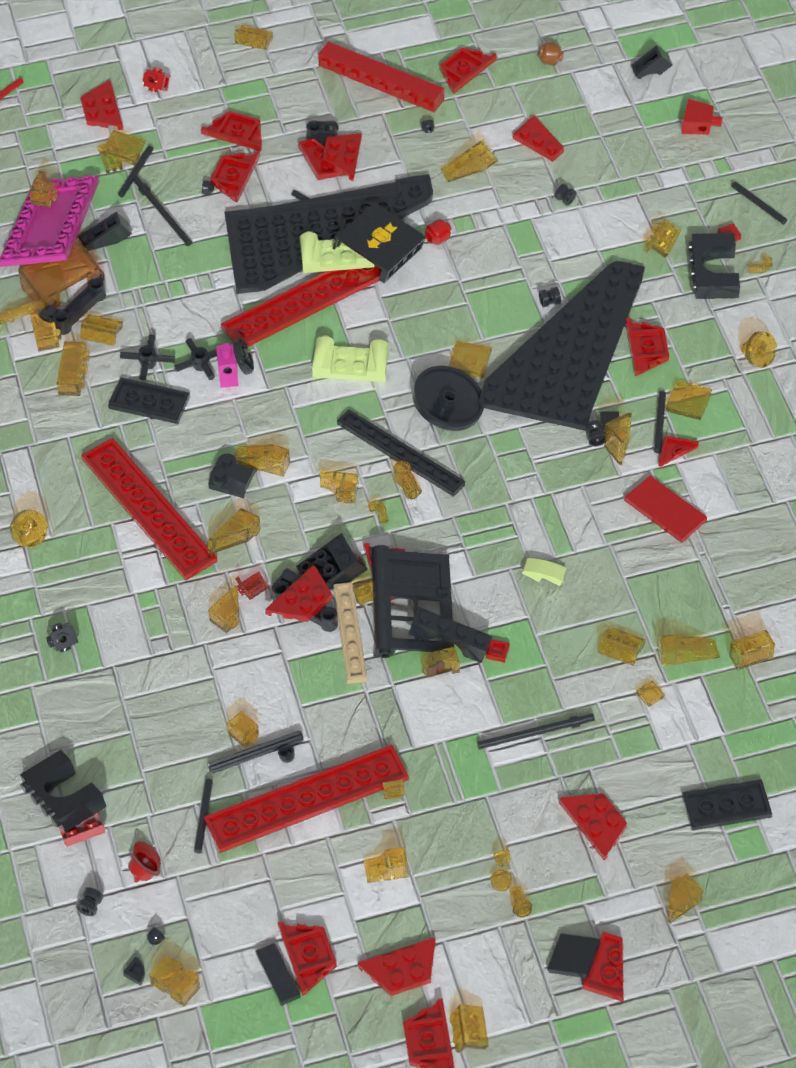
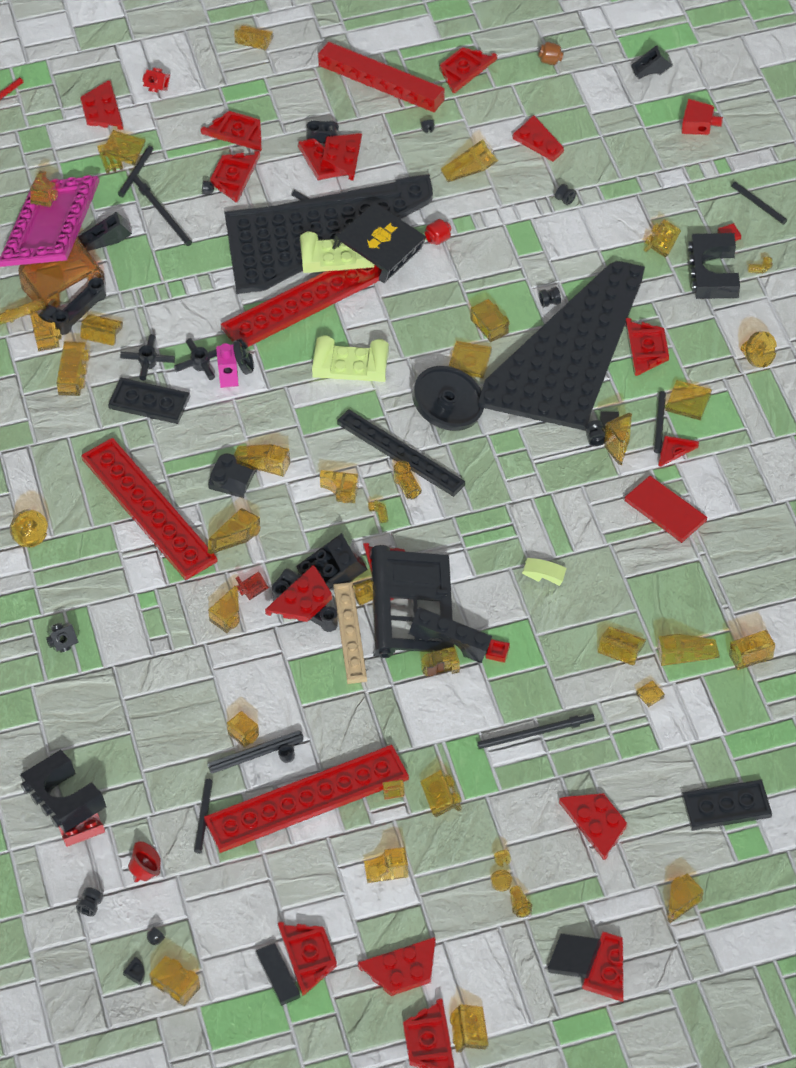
(441, 793): none -> clear yellow bracket
(490, 320): none -> clear yellow brick

